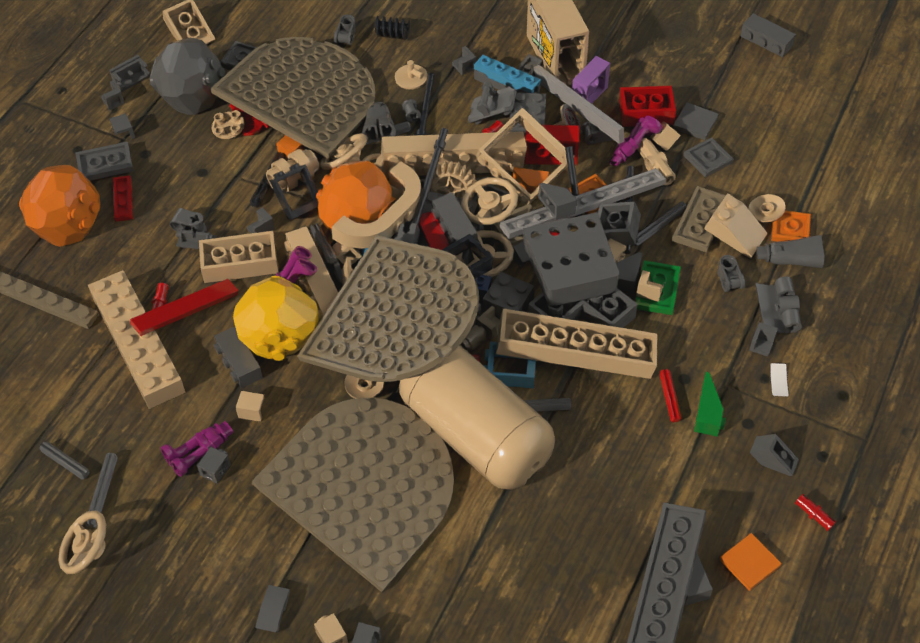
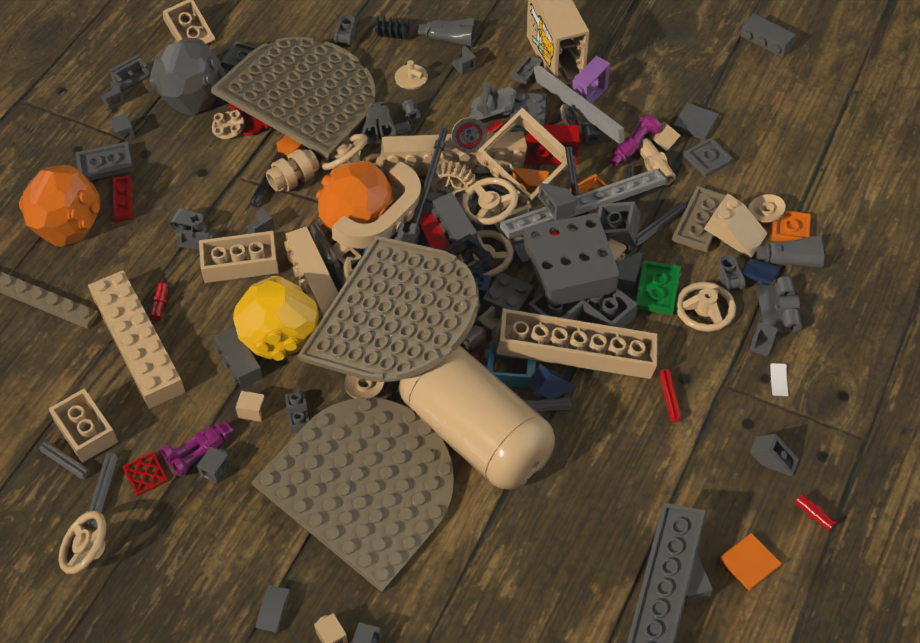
(83, 425): none -> tan brick
(151, 486): none -> red window
(183, 307): red tile -> none
(297, 411): none -> dark grey slope
(298, 265): magenta piece -> none
(309, 183): black window -> none
(426, 103): black bar -> none
(455, 31): none -> dark grey piece
(468, 135): none -> shield
(505, 76): dark azure piece -> none
(549, 383): none -> dark blue slope
(646, 101): red brick -> none
(648, 289): tan panel -> none
(705, 305): none -> tan piece
(710, 410): green slope -> none
(761, 271): none -> dark blue piece

